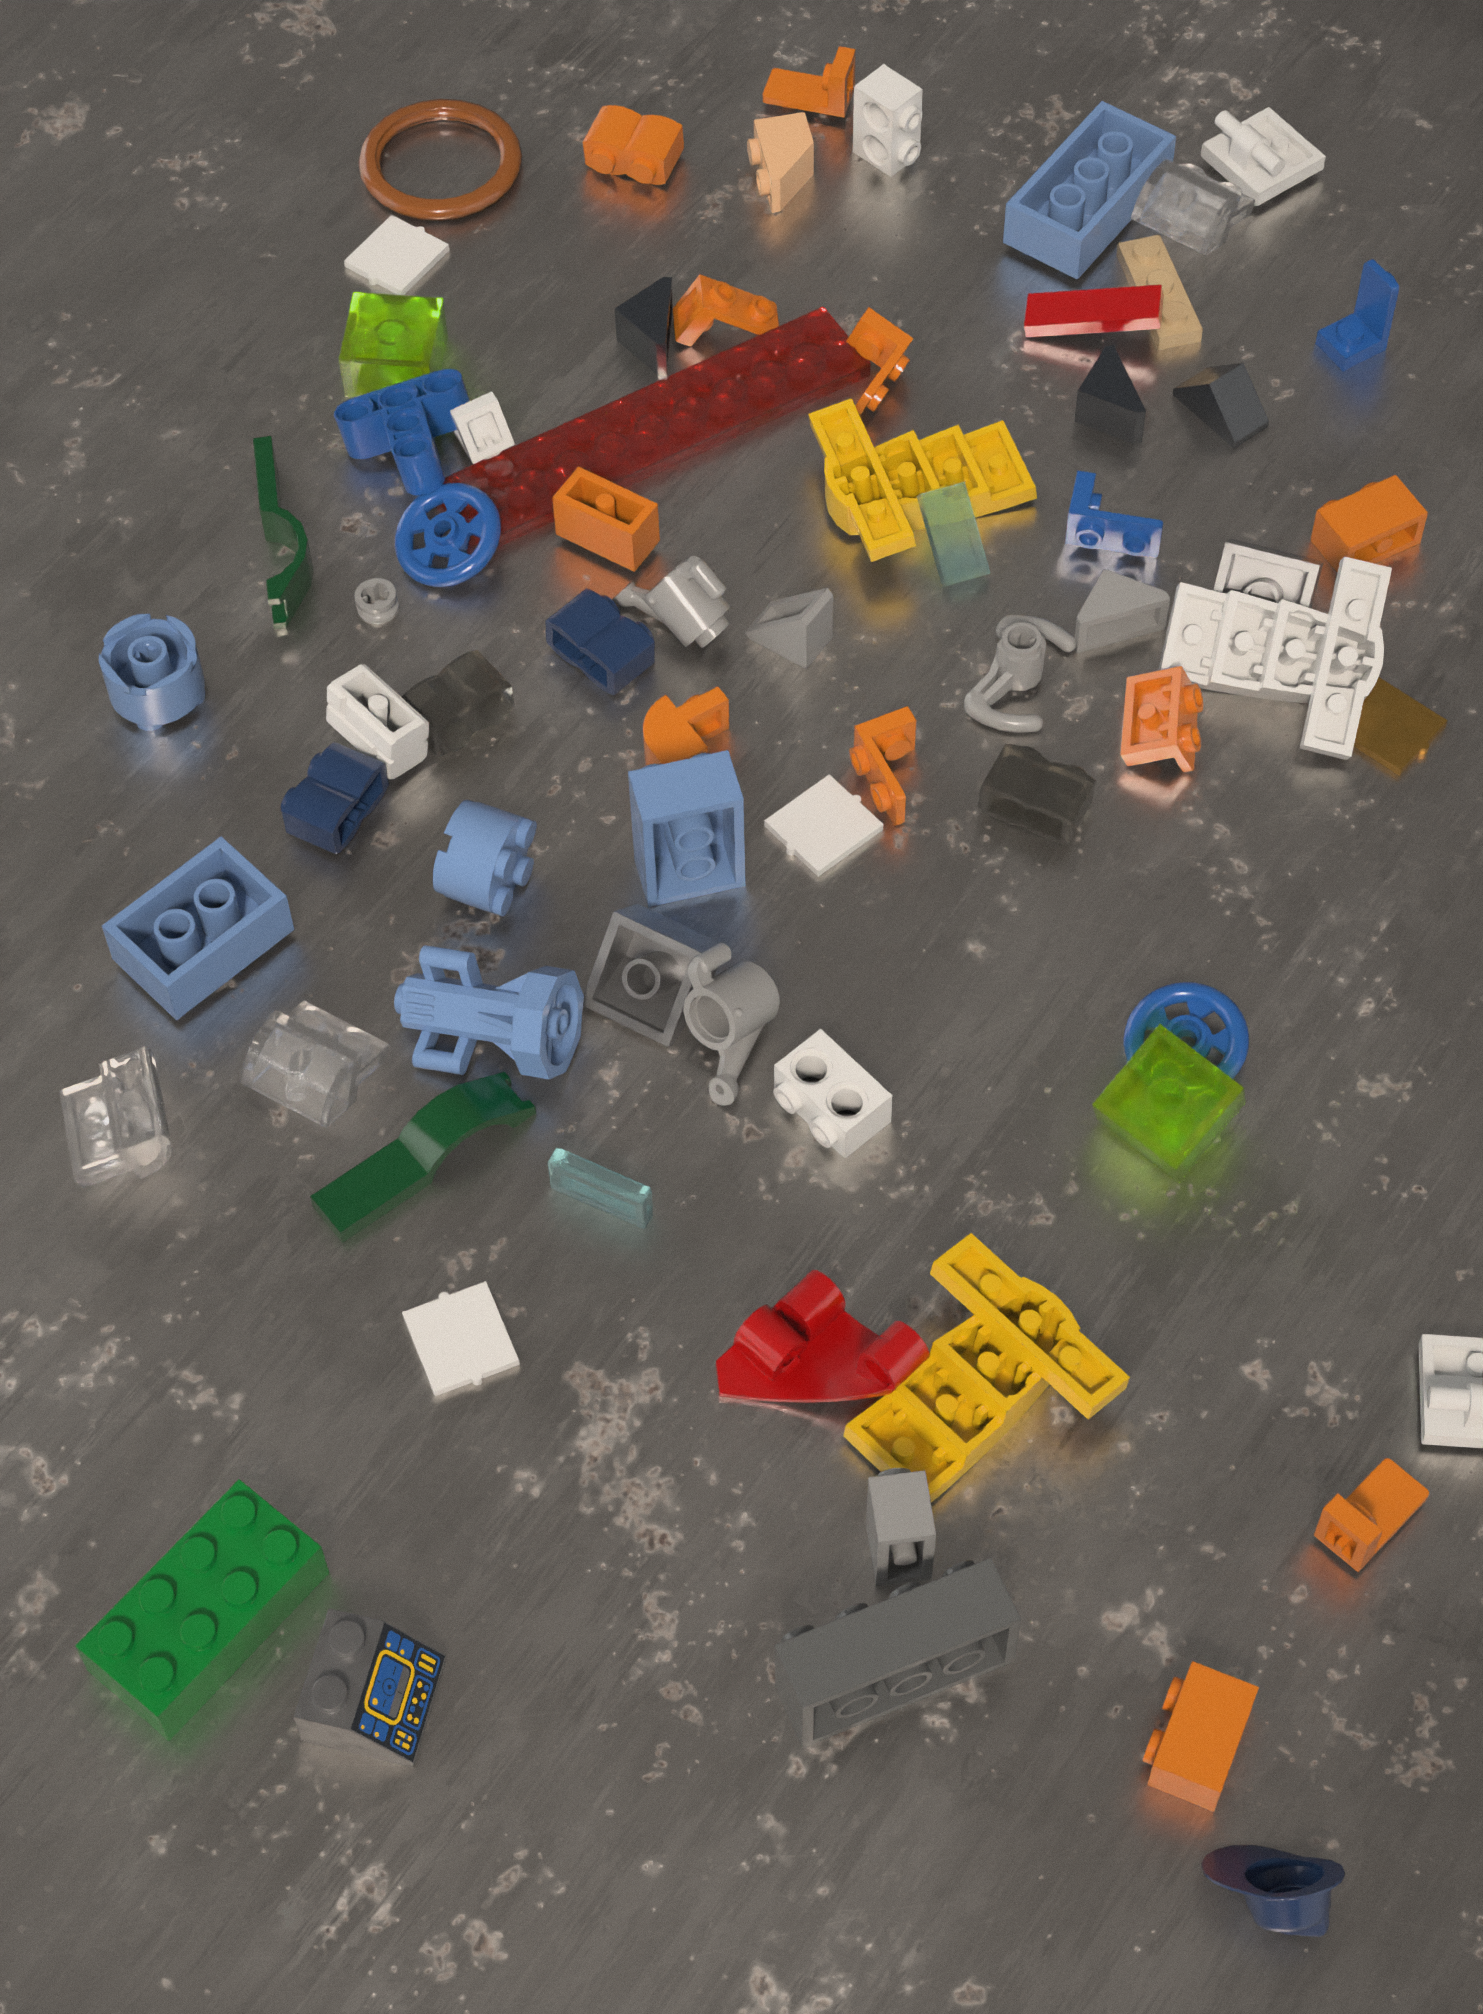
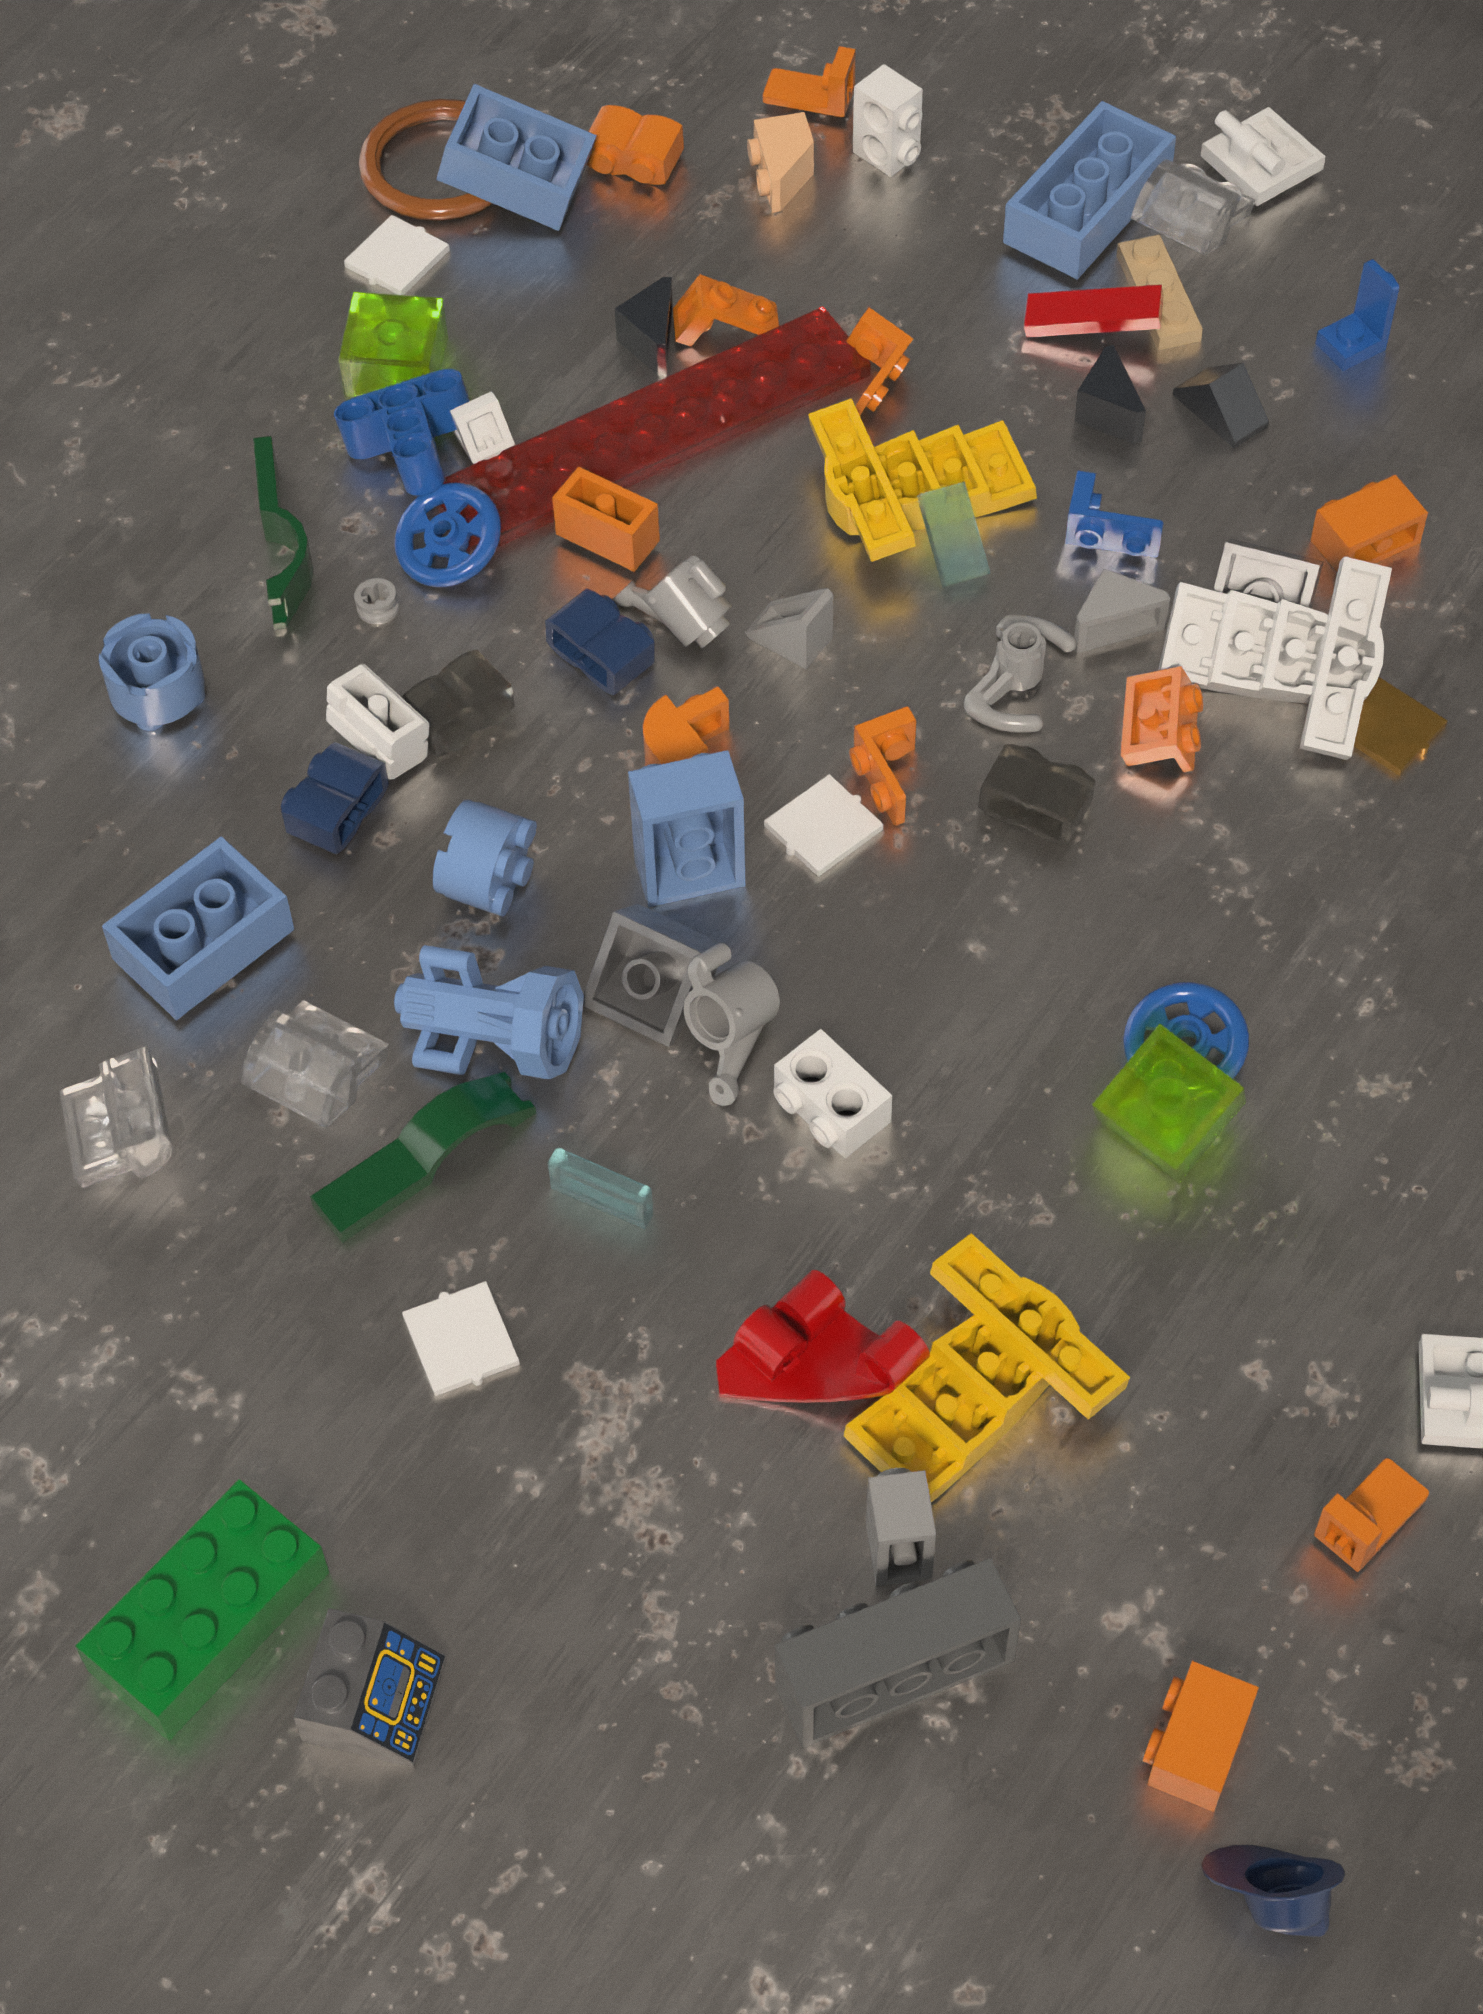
(515, 157): none -> medium blue brick

